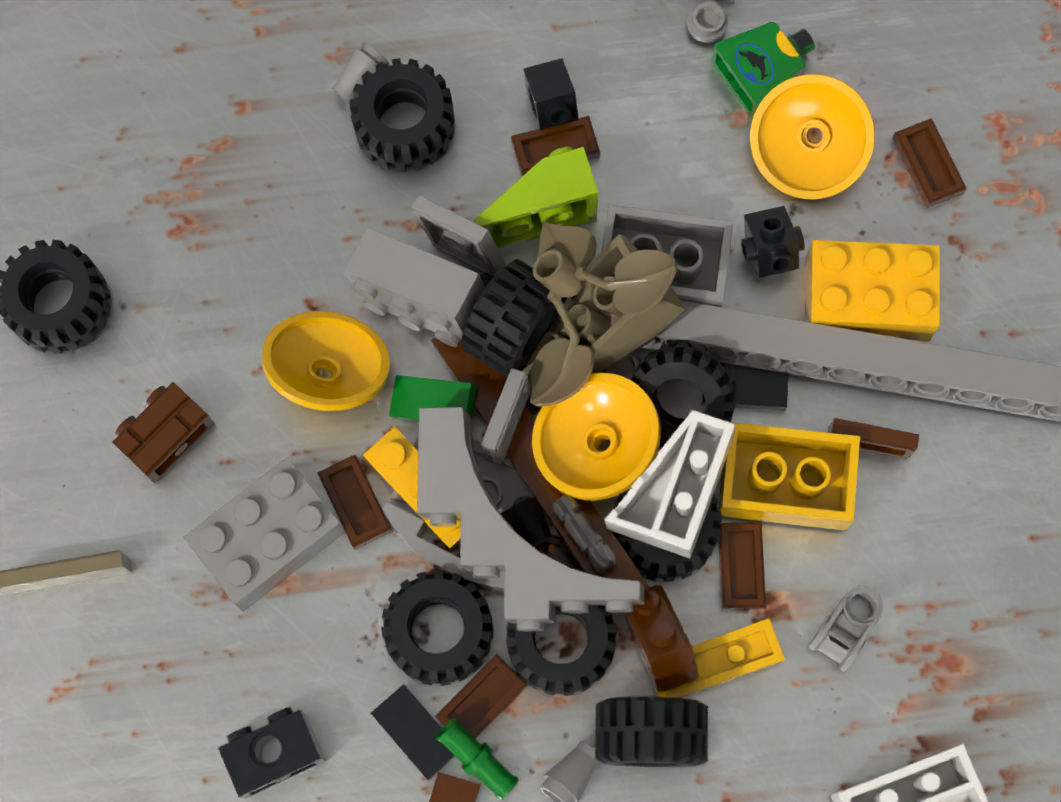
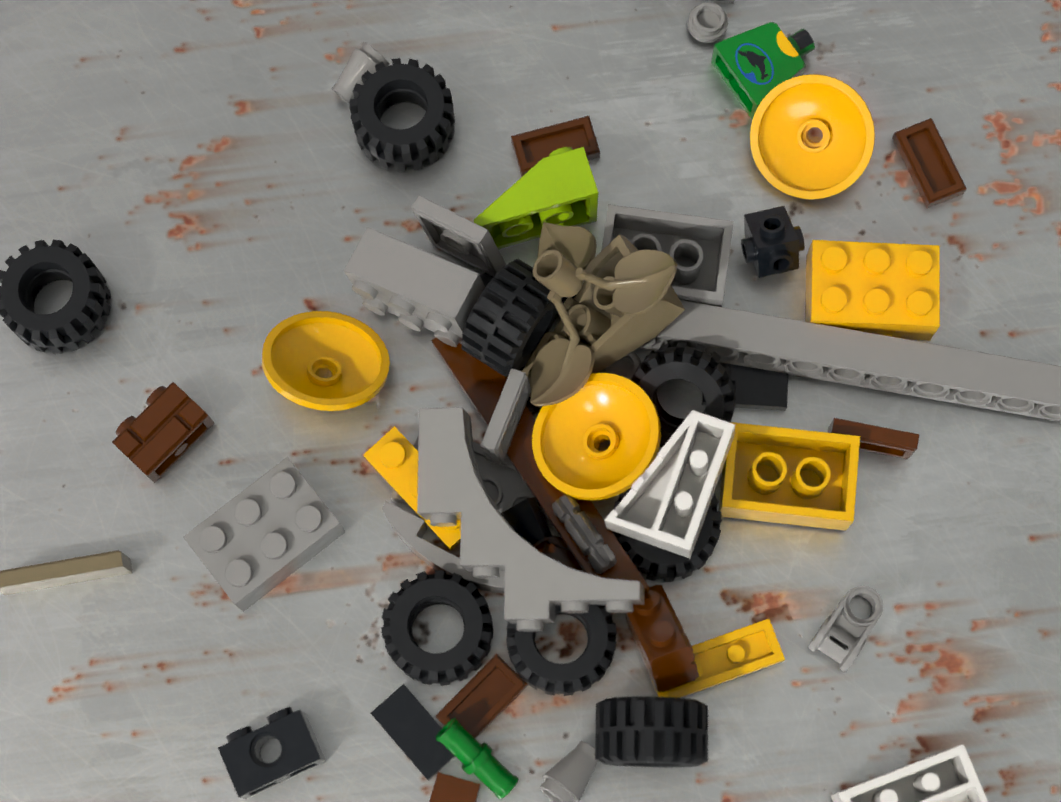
(354, 502): reddish brown tile -> none
(416, 393): green tile -> none
(551, 94): black brick -> none
(741, 566): reddish brown tile -> none

